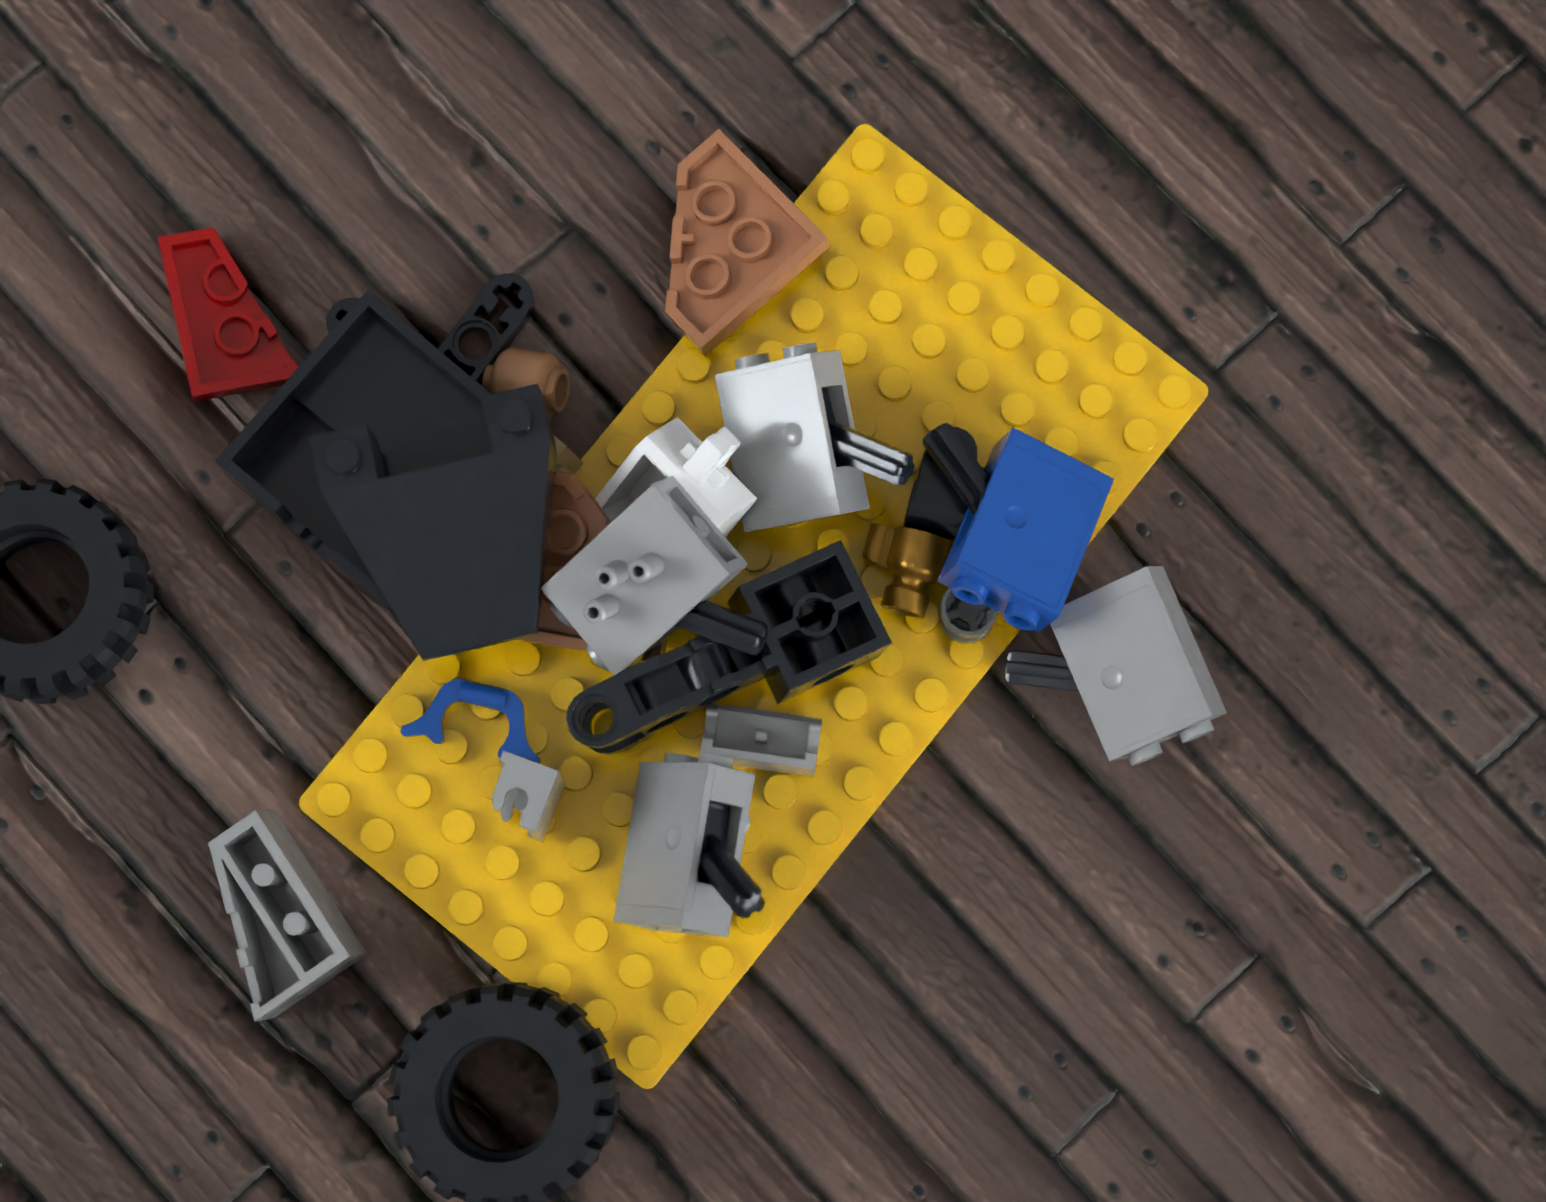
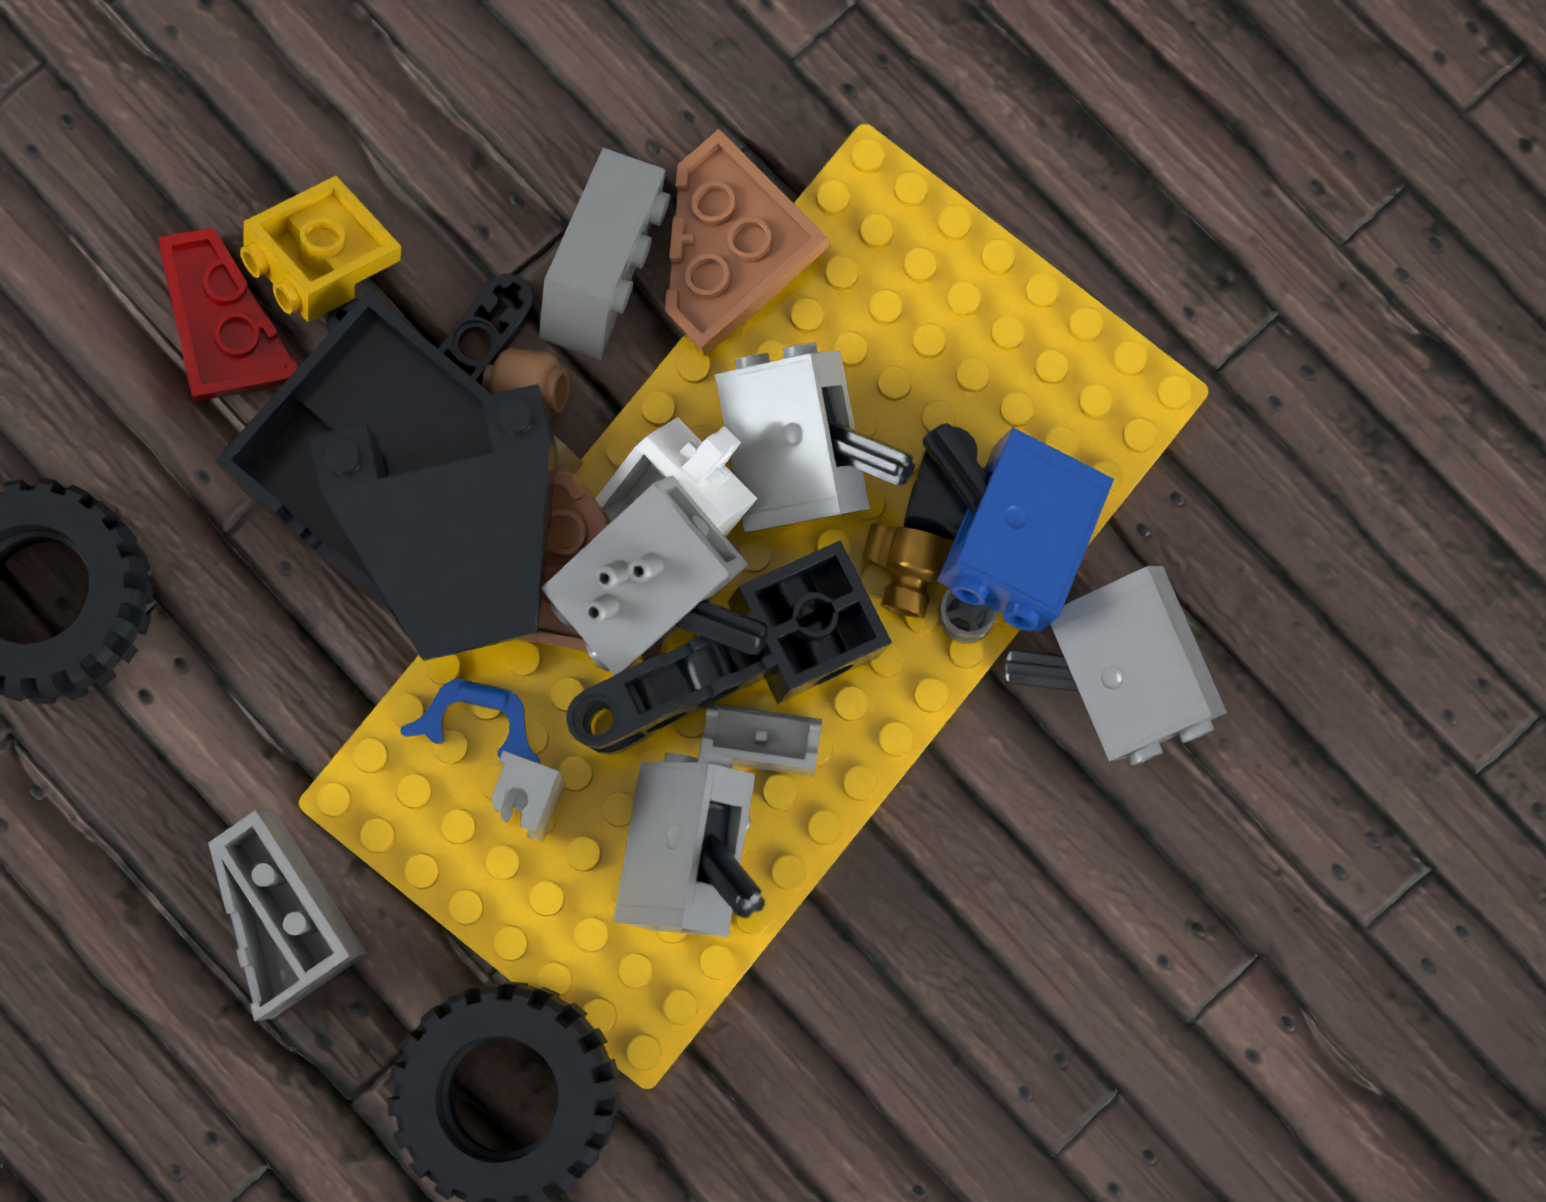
(317, 248): none -> yellow plate
(600, 253): none -> light grey wedge

